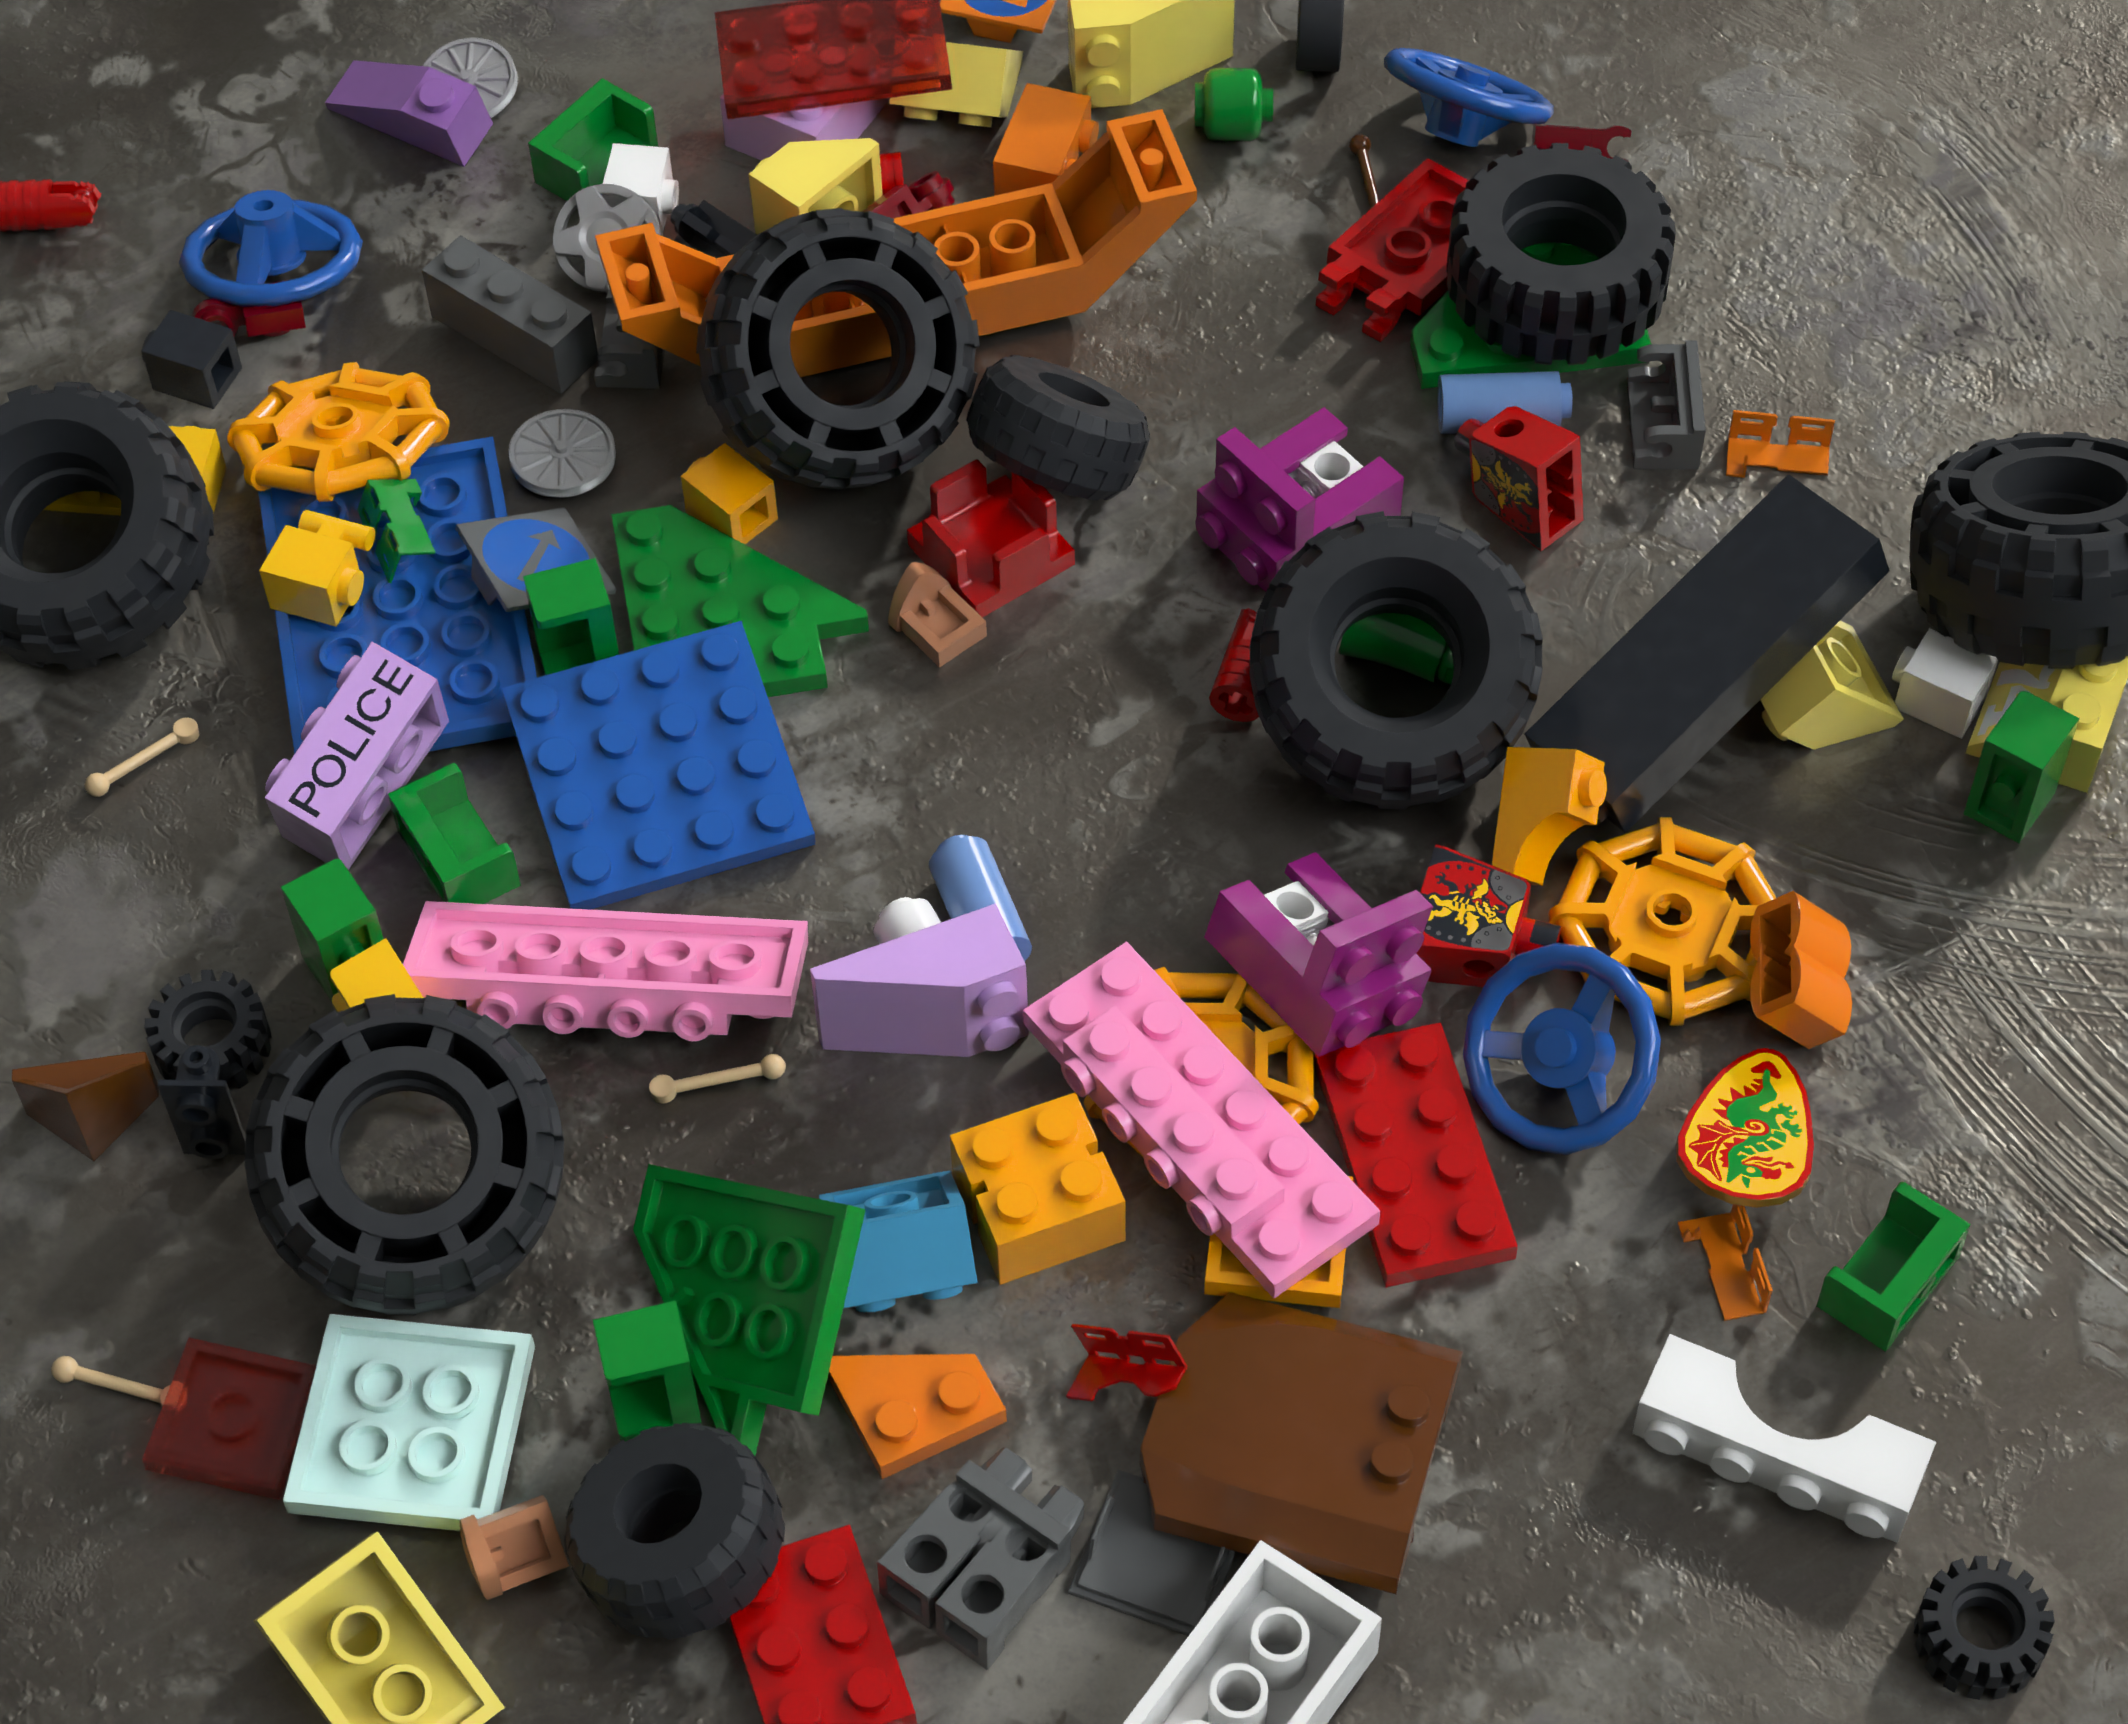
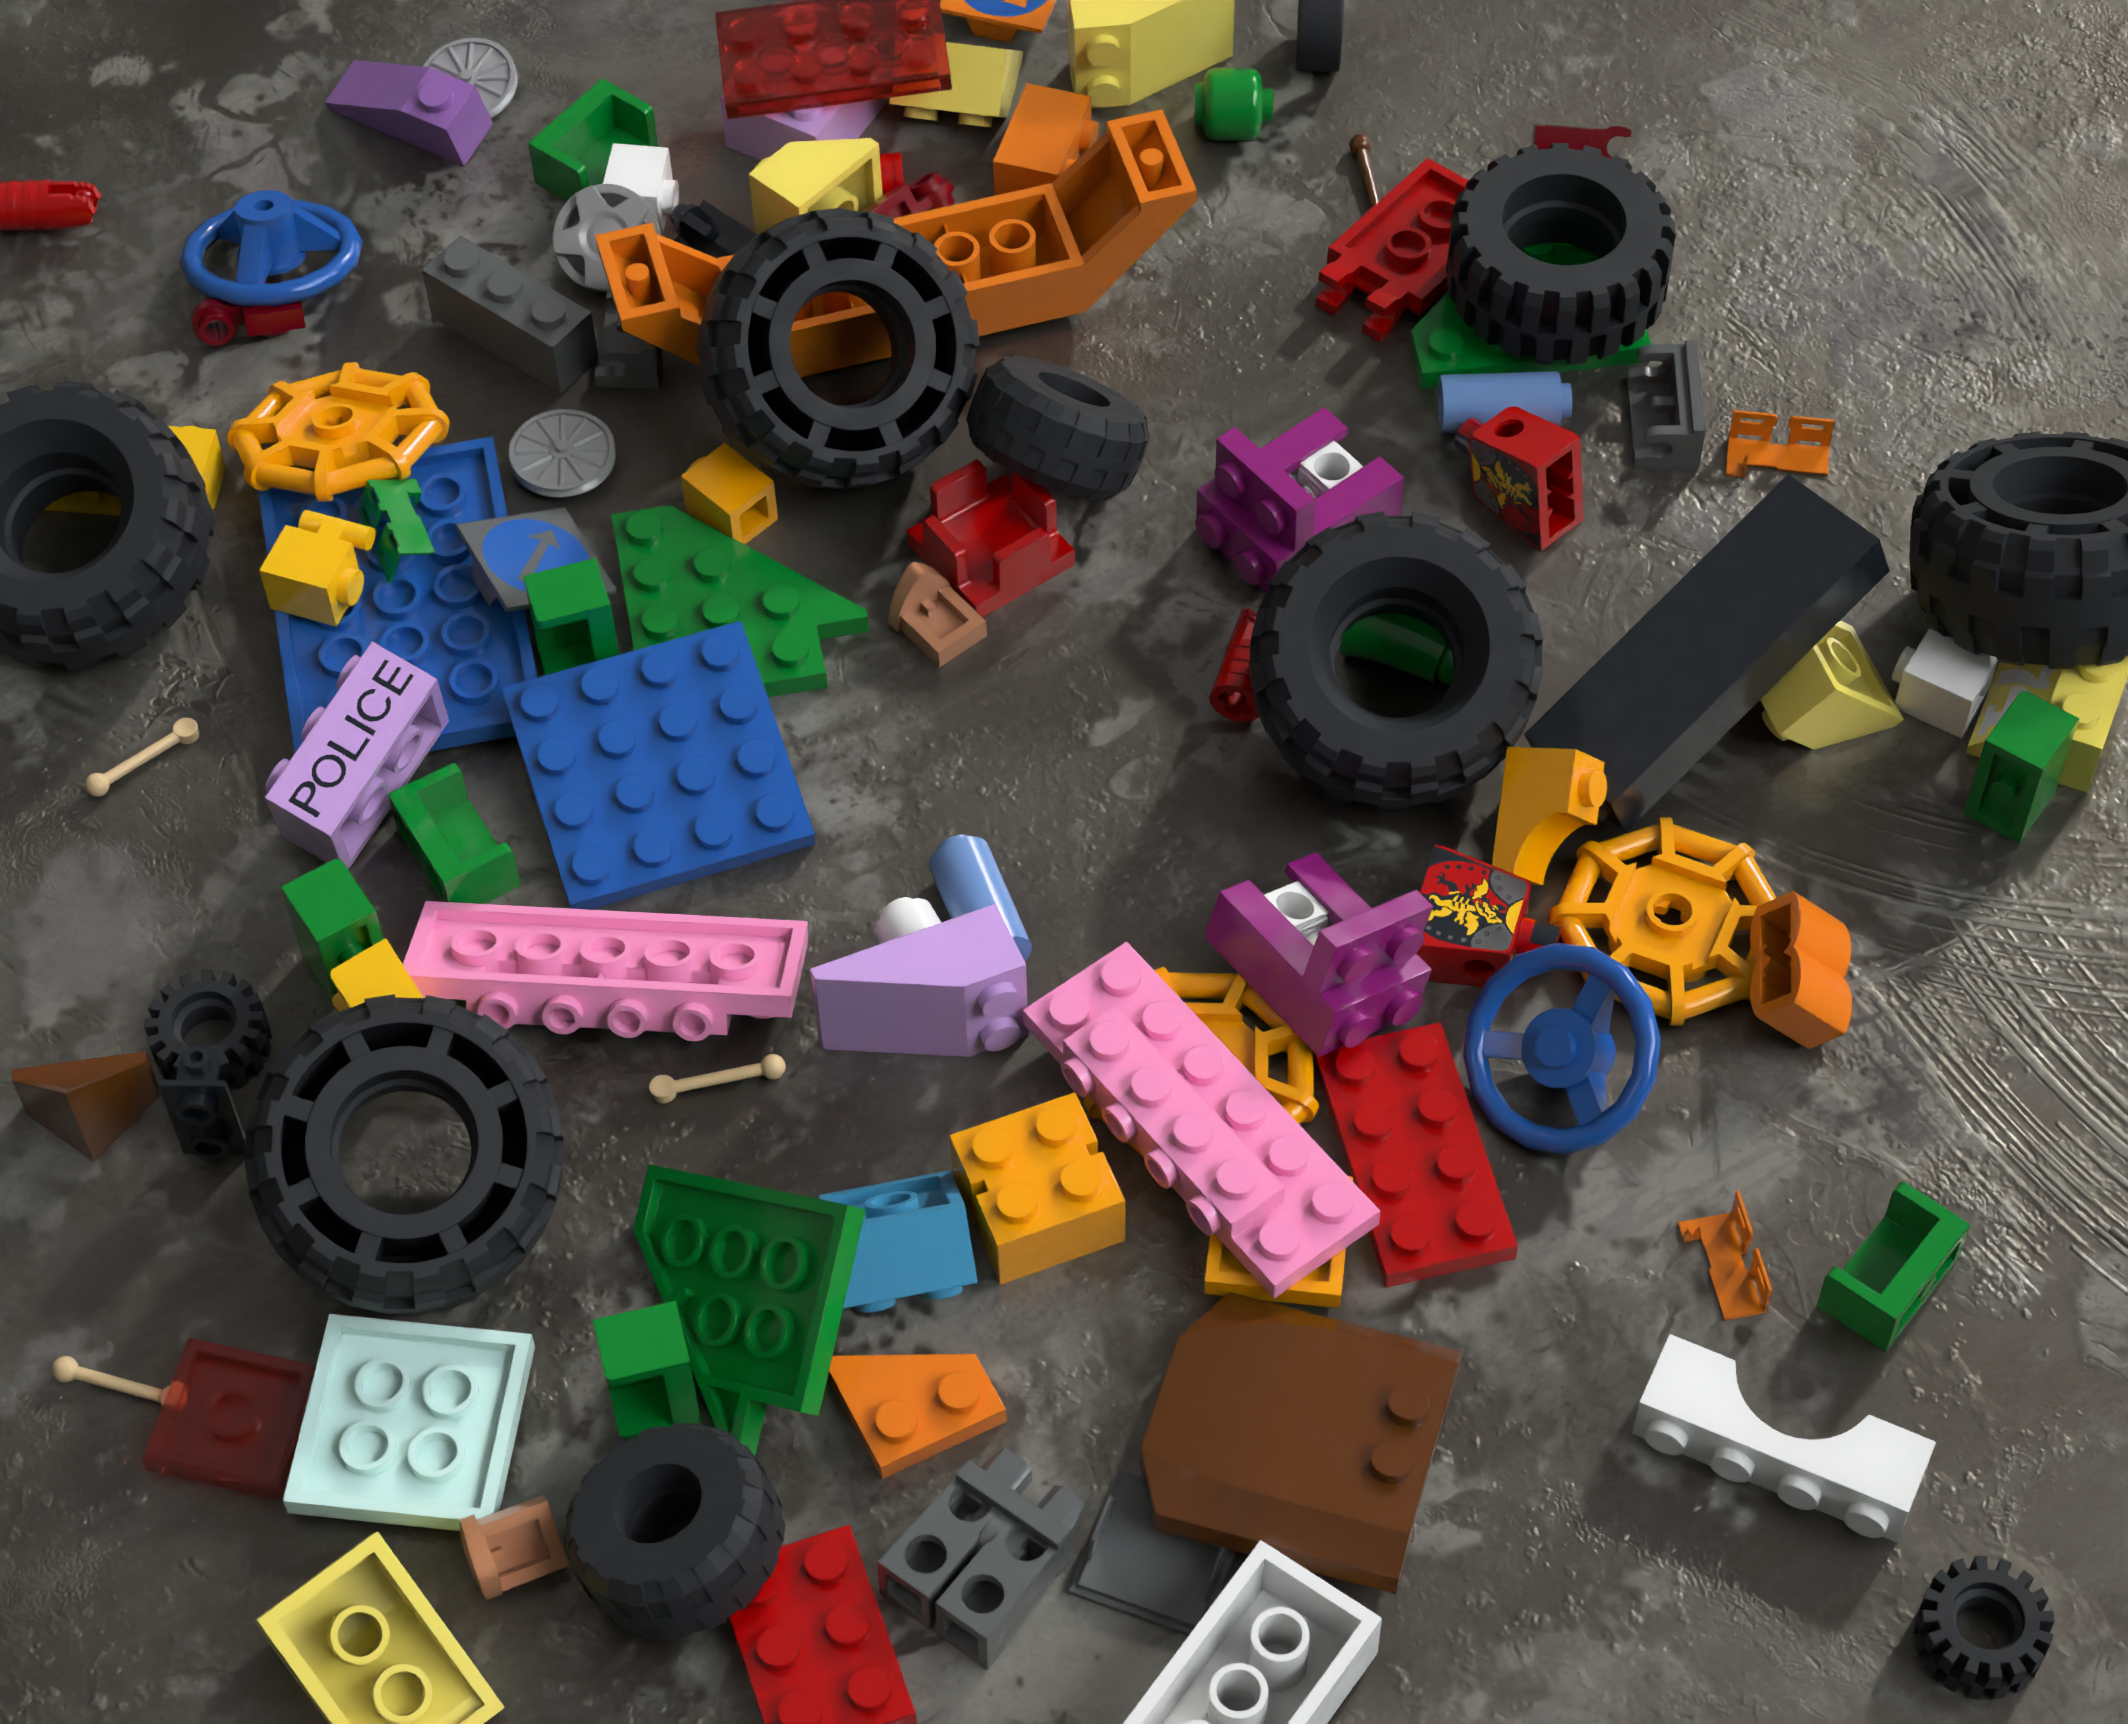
(191, 359): black brick -> none
(1101, 1371): red piece -> none
(1465, 99): blue piece -> none
(1750, 1133): shield -> none

